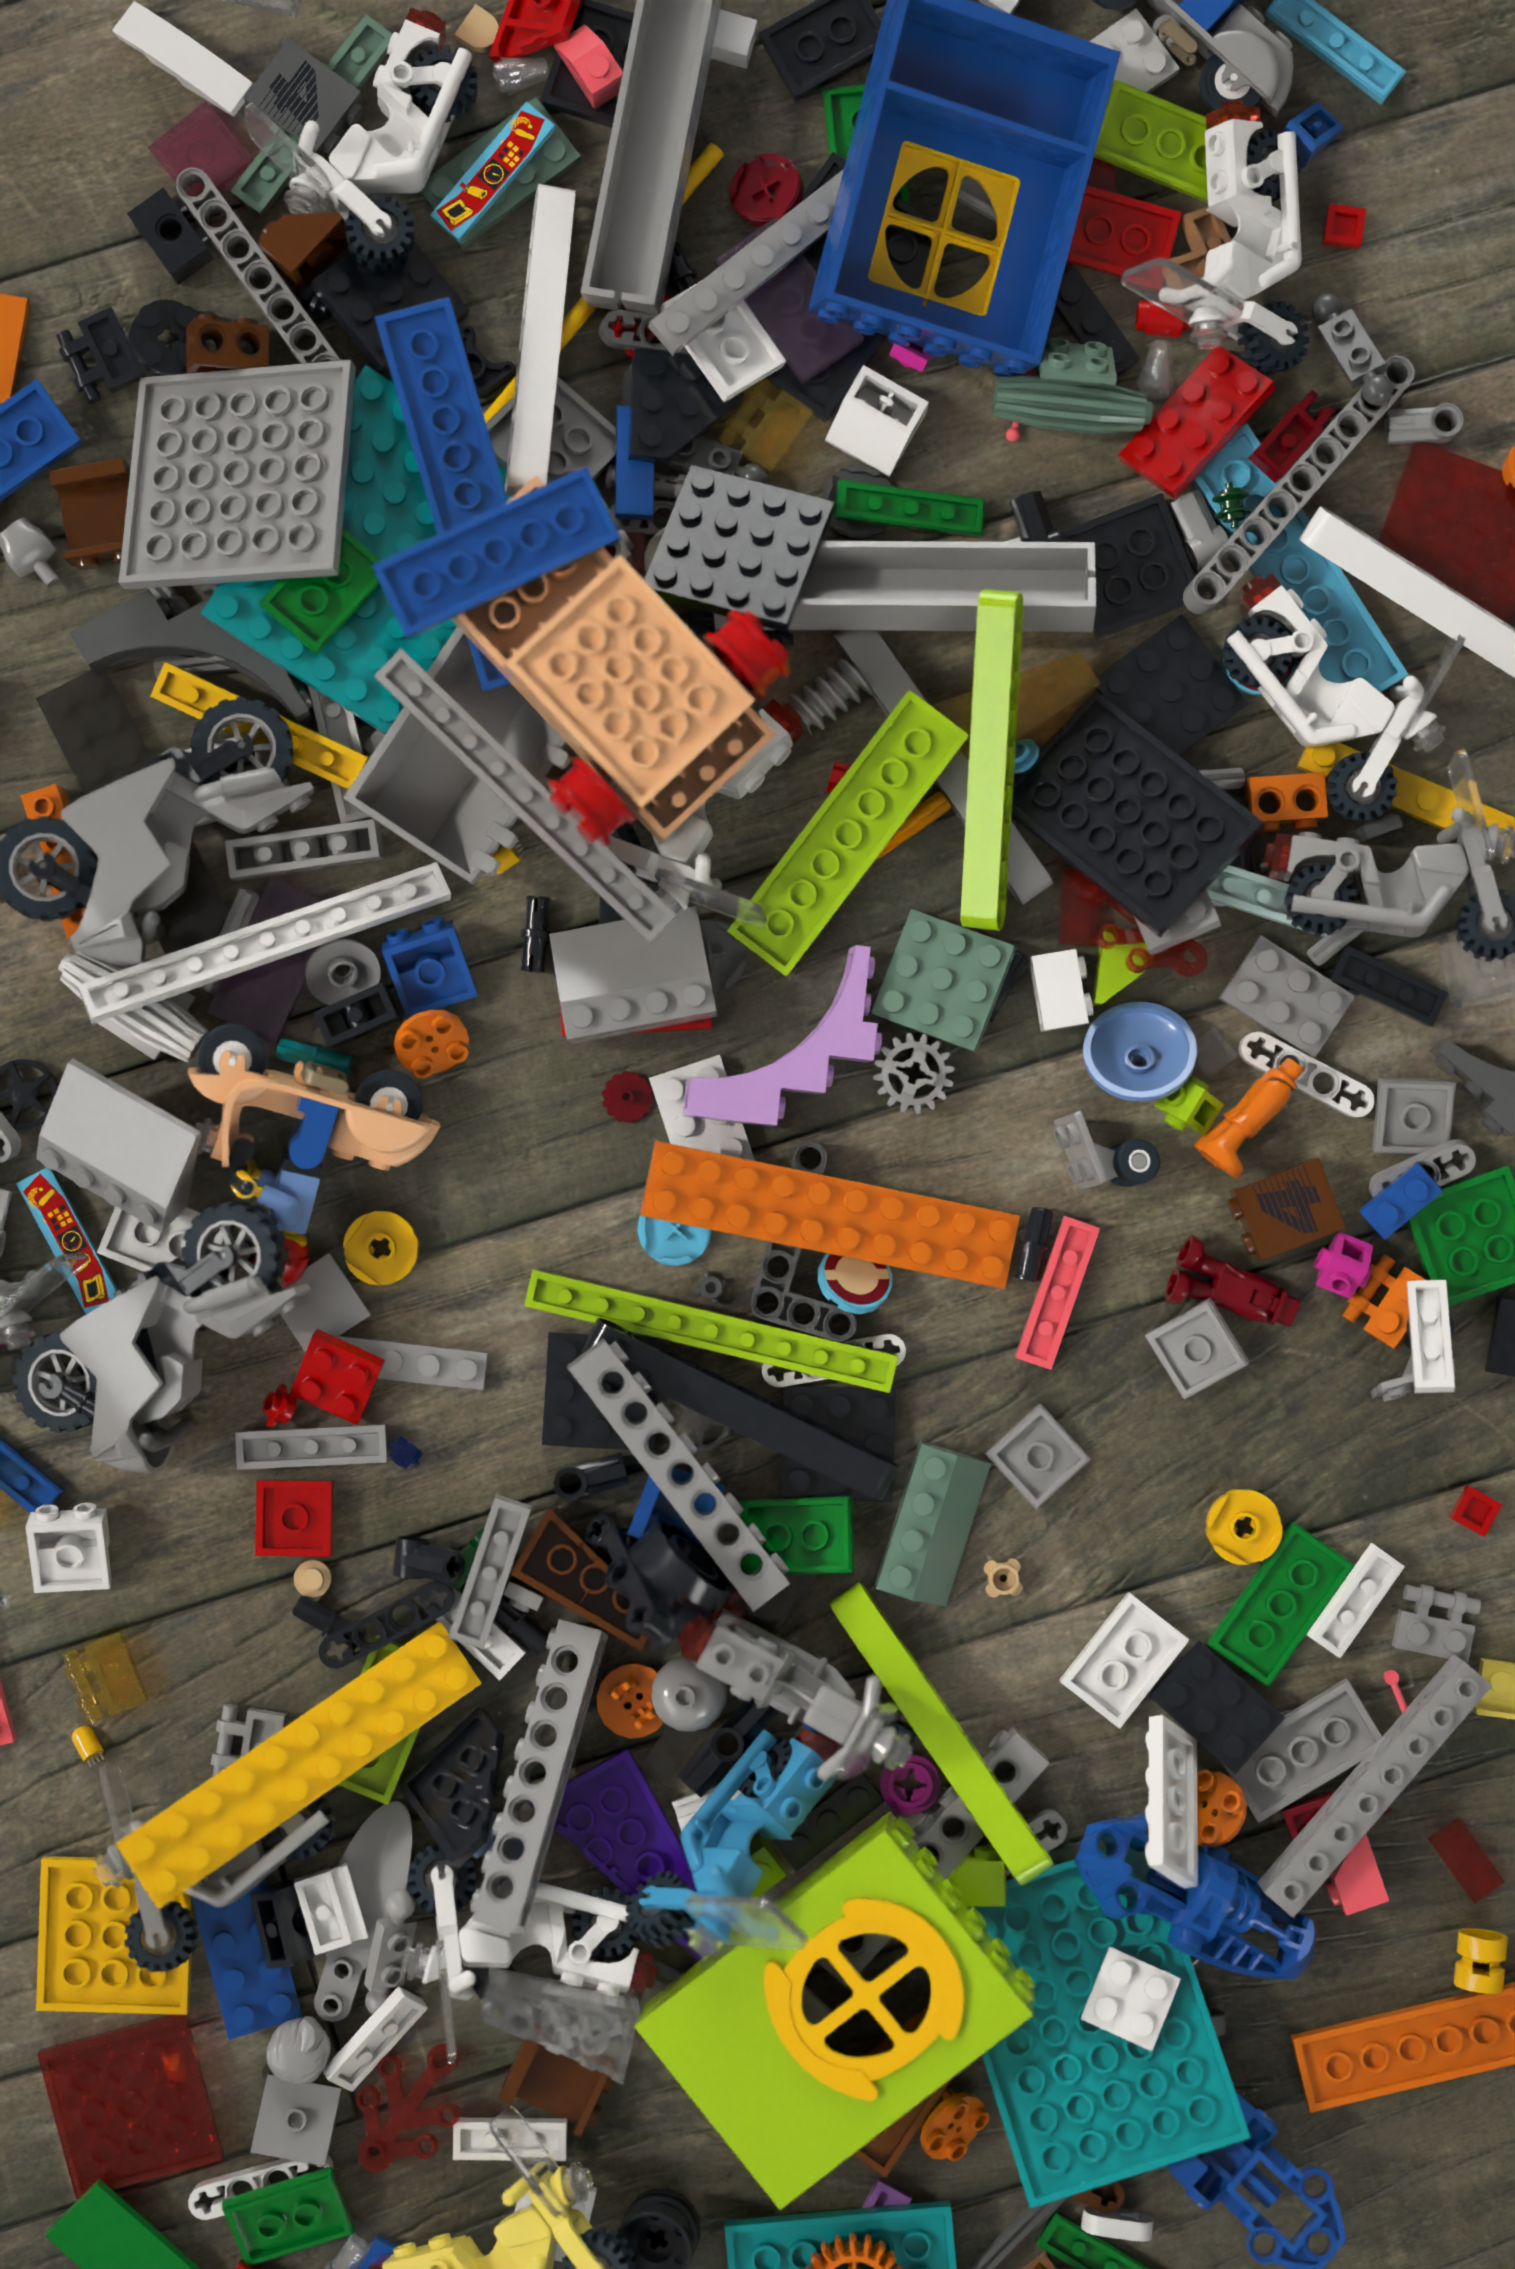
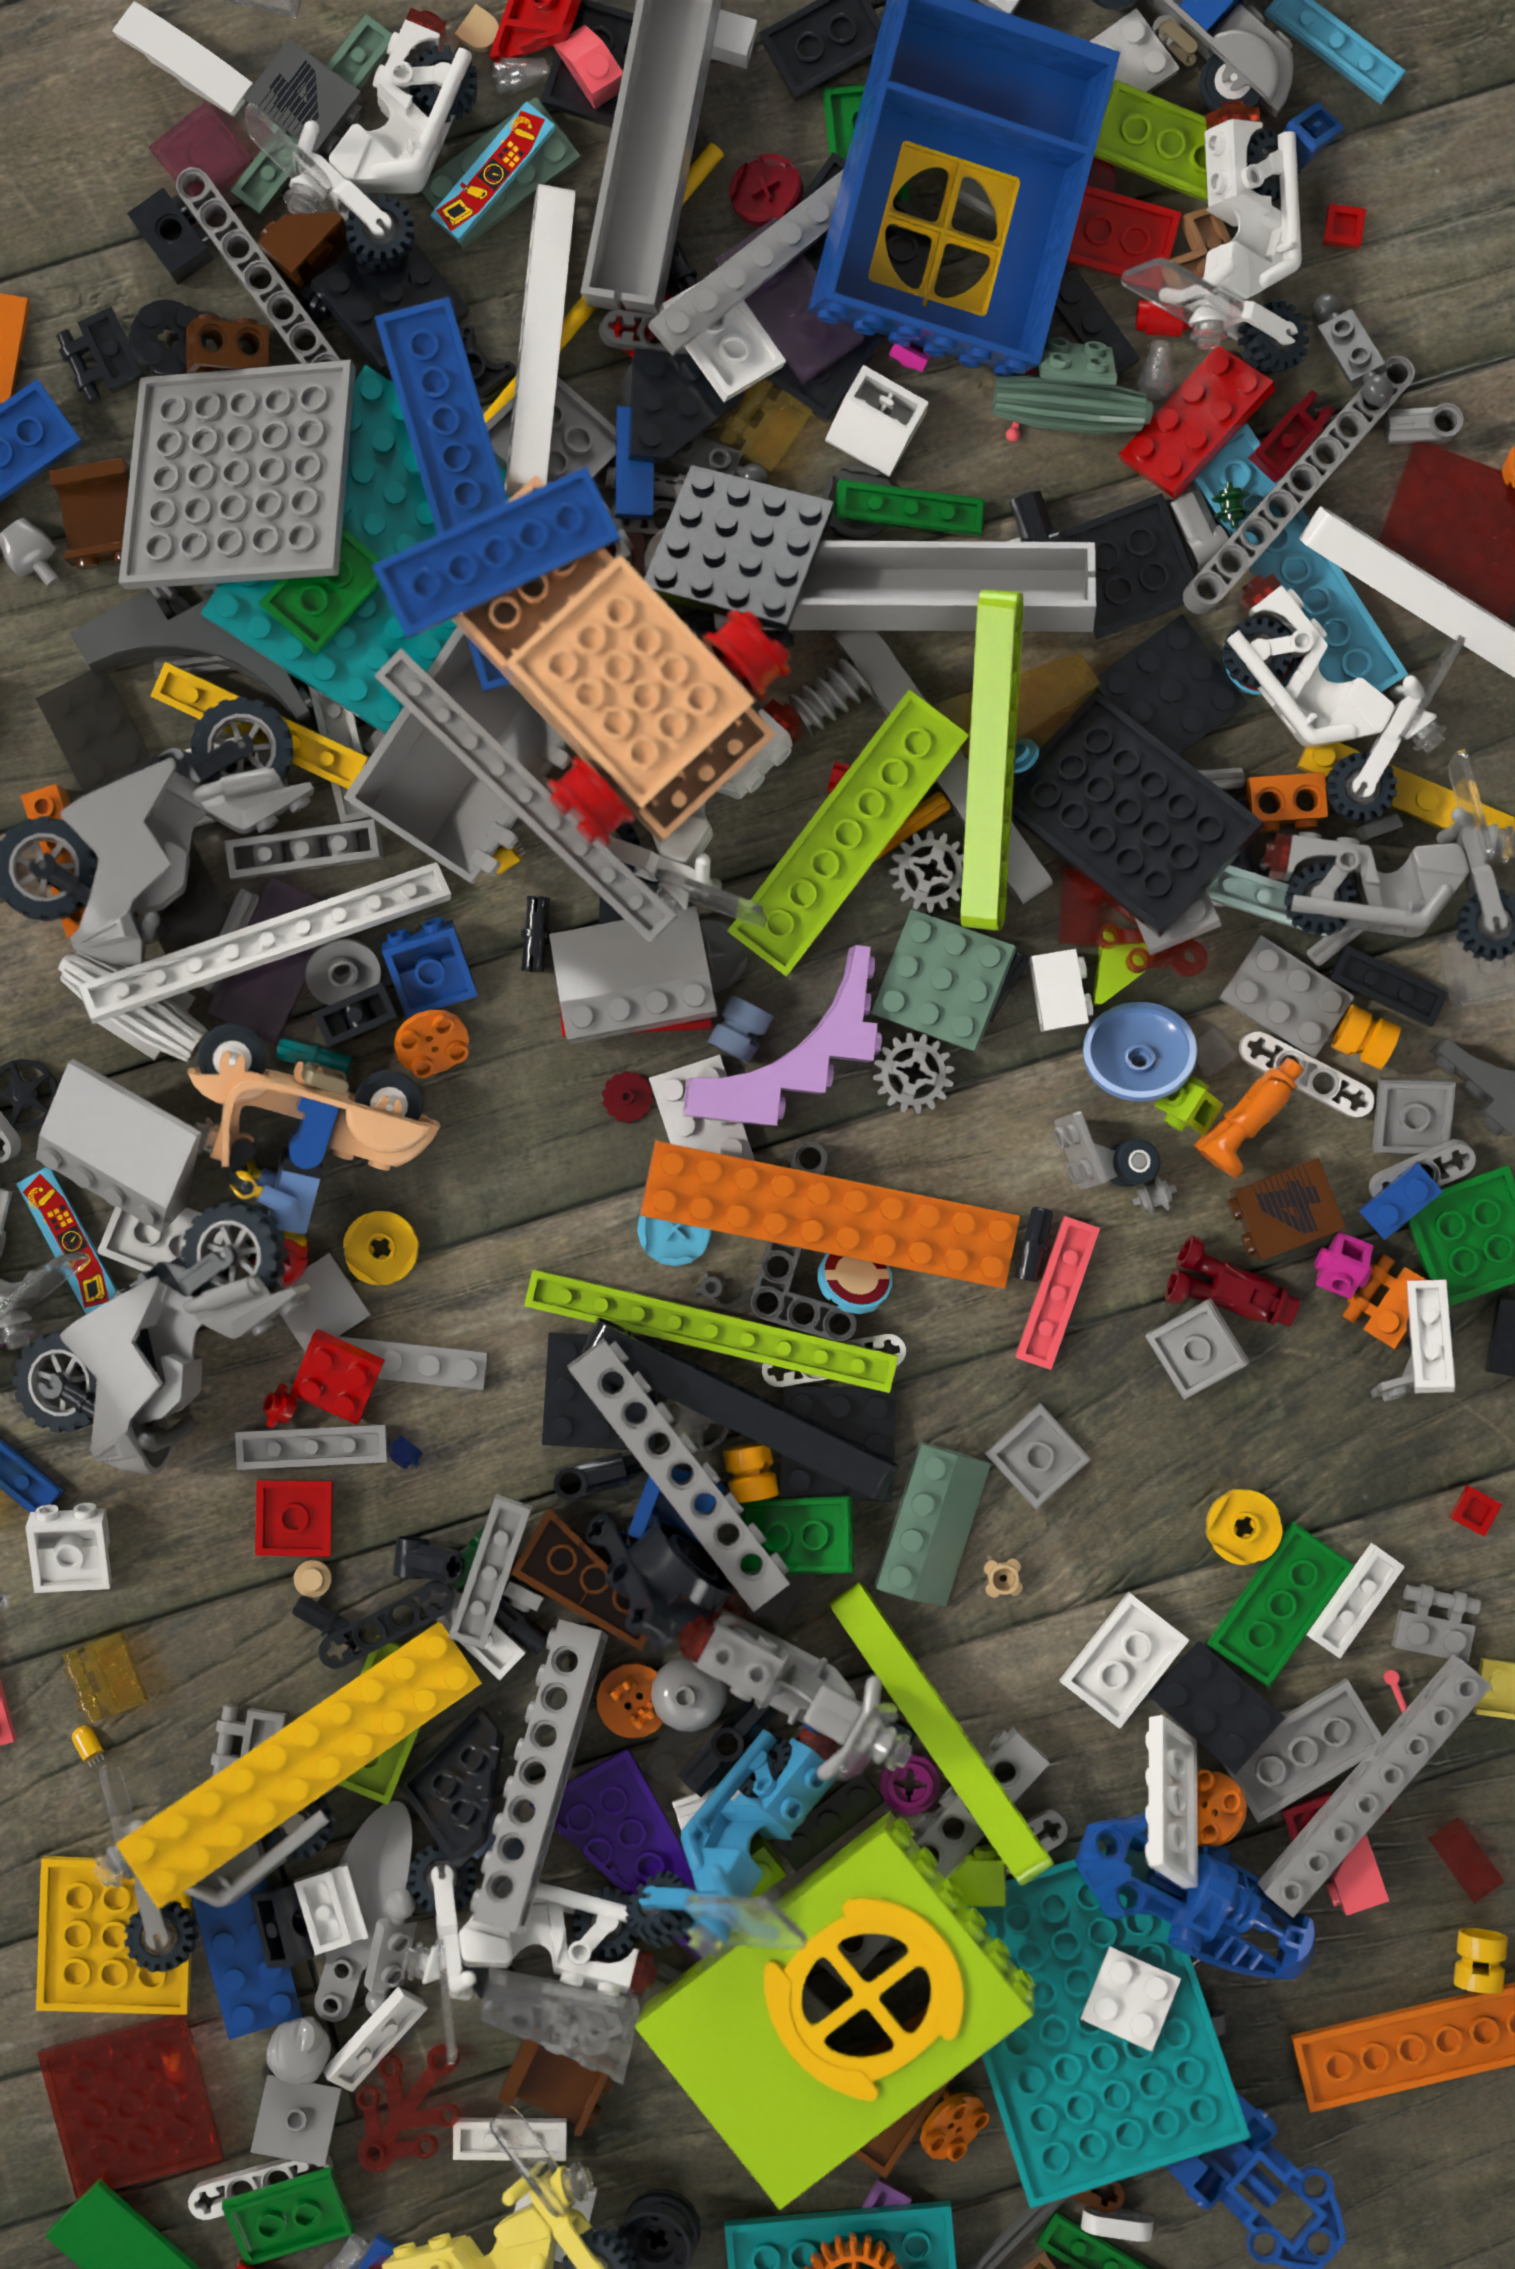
(740, 1029): none -> sand blue wheel
(750, 1472): none -> light orange wheel
(913, 864): none -> light grey gear
(1154, 1195): none -> light grey wheel
(1368, 1038): none -> light orange wheel

